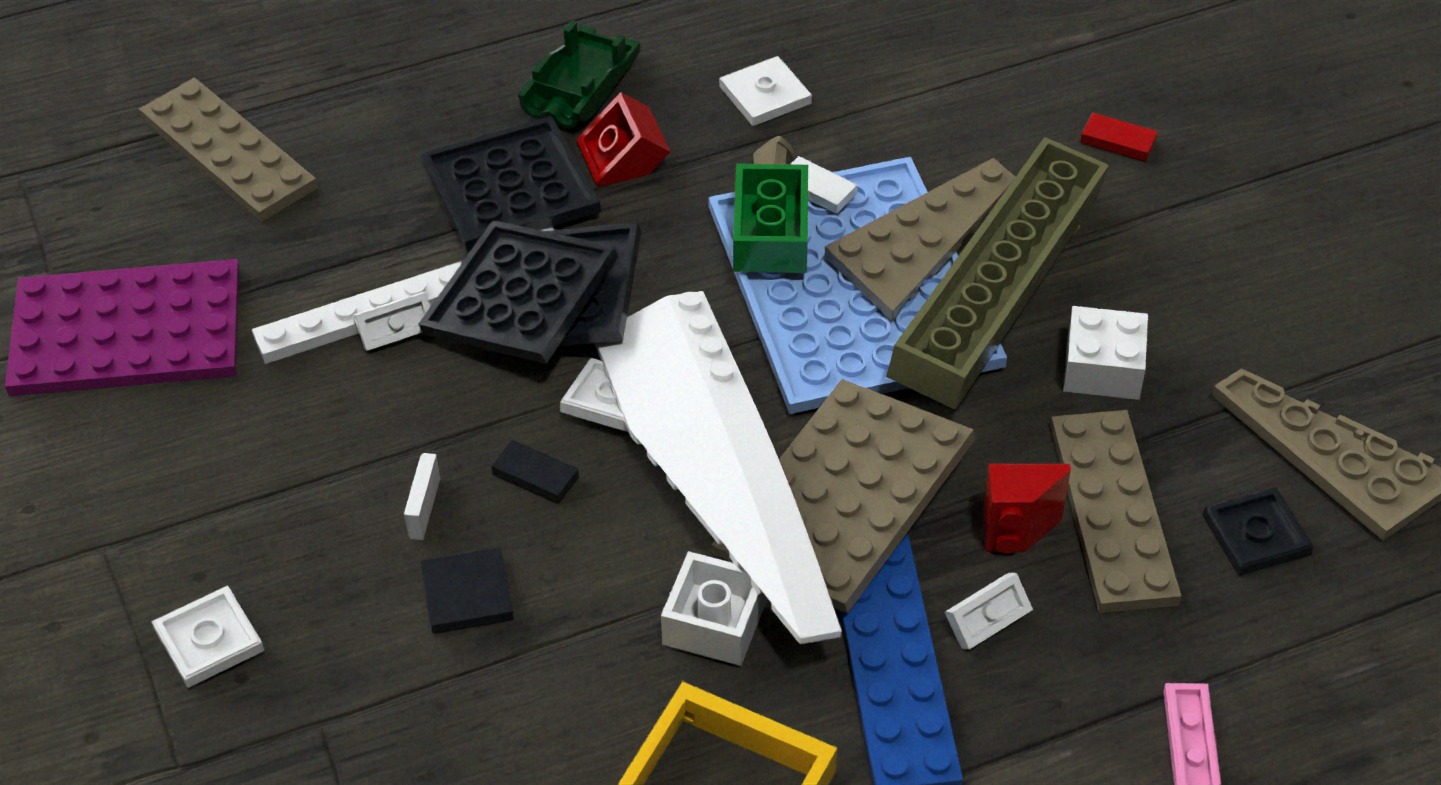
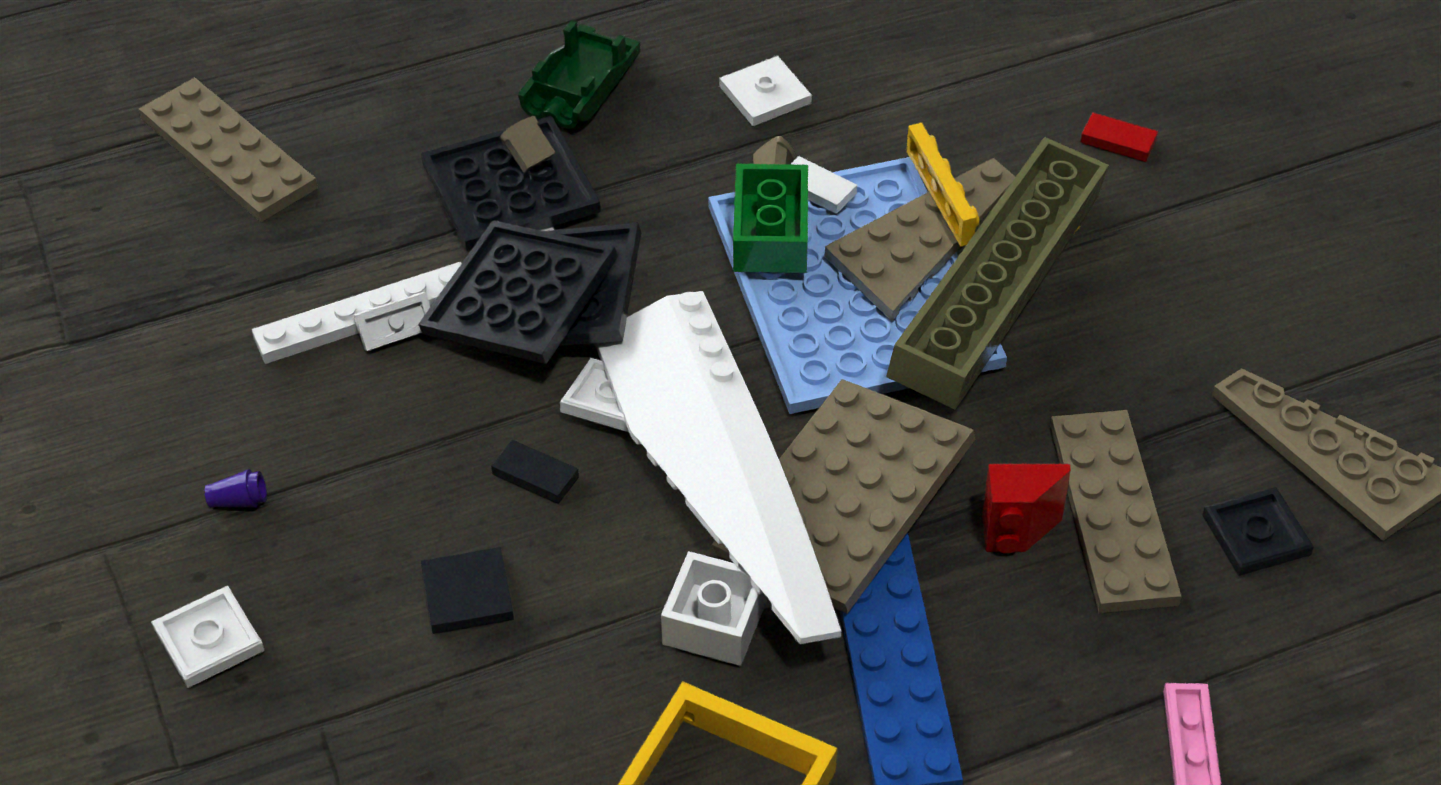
(124, 327): magenta plate -> none
(237, 491): none -> dark purple cone
(422, 496): white tile -> none
(527, 143): none -> dark tan tile
(623, 142): red slope -> none
(941, 184): none -> yellow plate
(988, 610): white plate -> none
(1106, 352): white brick -> none

